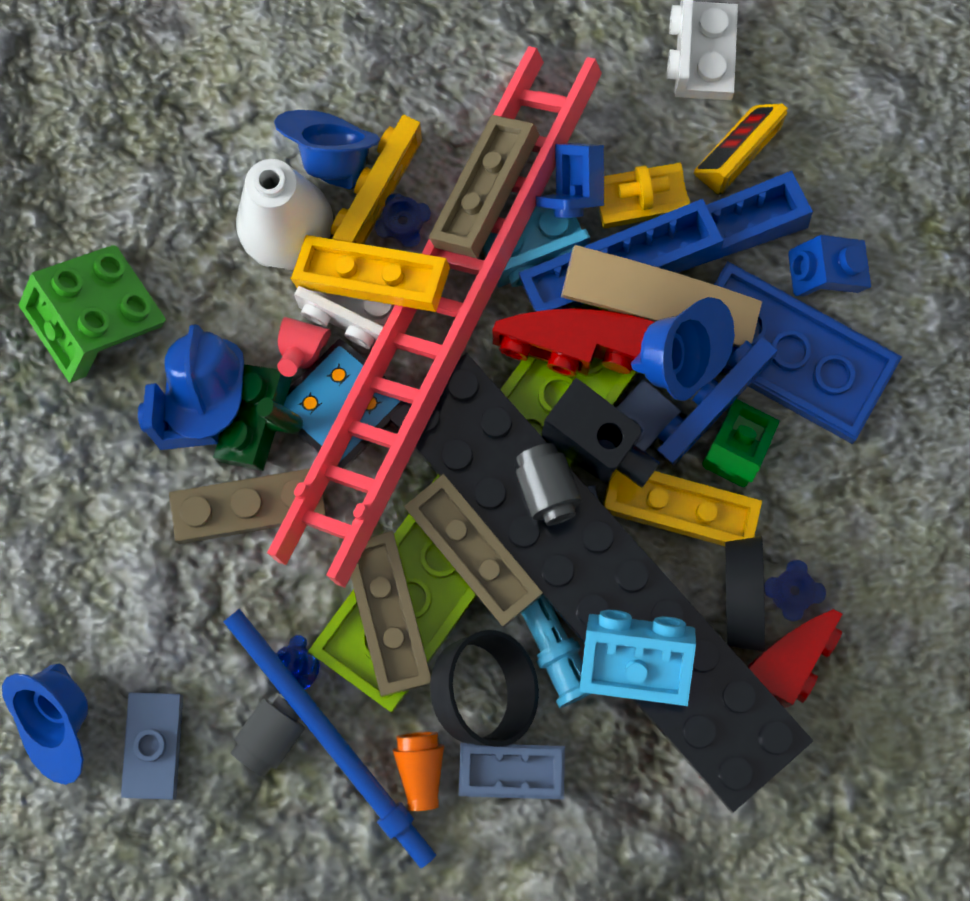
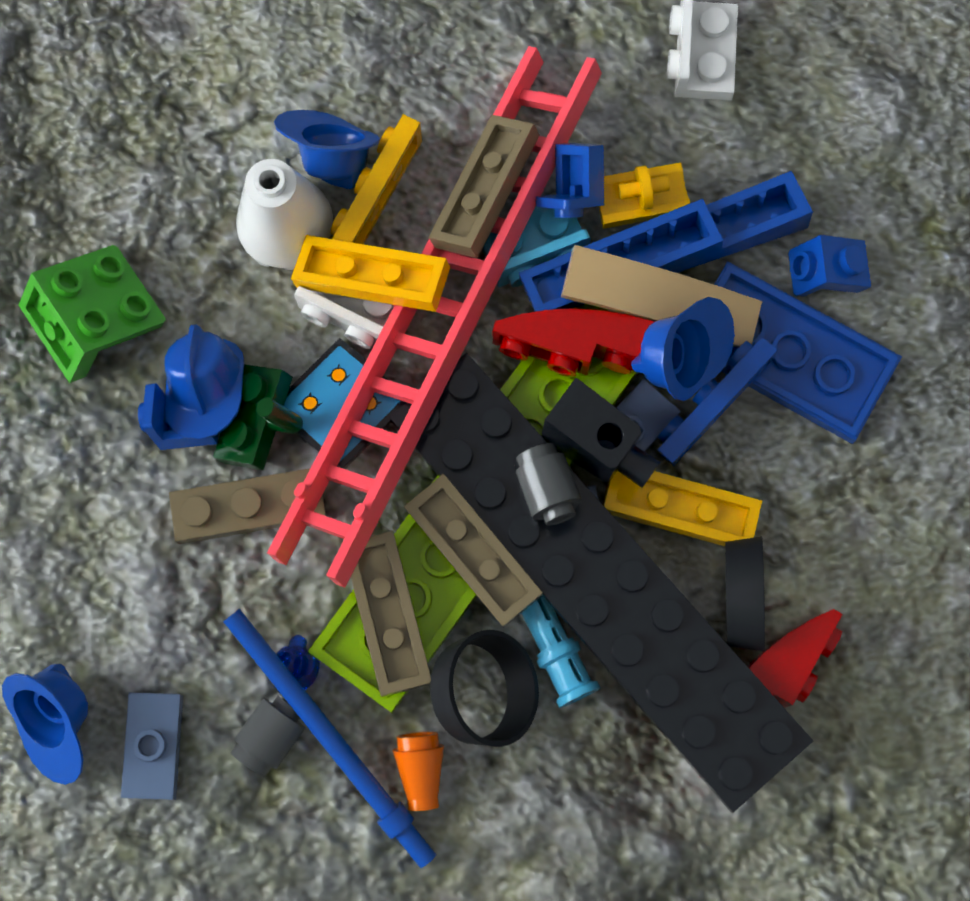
(299, 345): coral piece -> none
(402, 206): clear blue plate -> none
(512, 771): sand blue plate -> none
(638, 658): medium azure bracket -> none
(741, 146): yellow slope -> none
(741, 444): green slope -> none
(794, 605): clear blue plate -> none

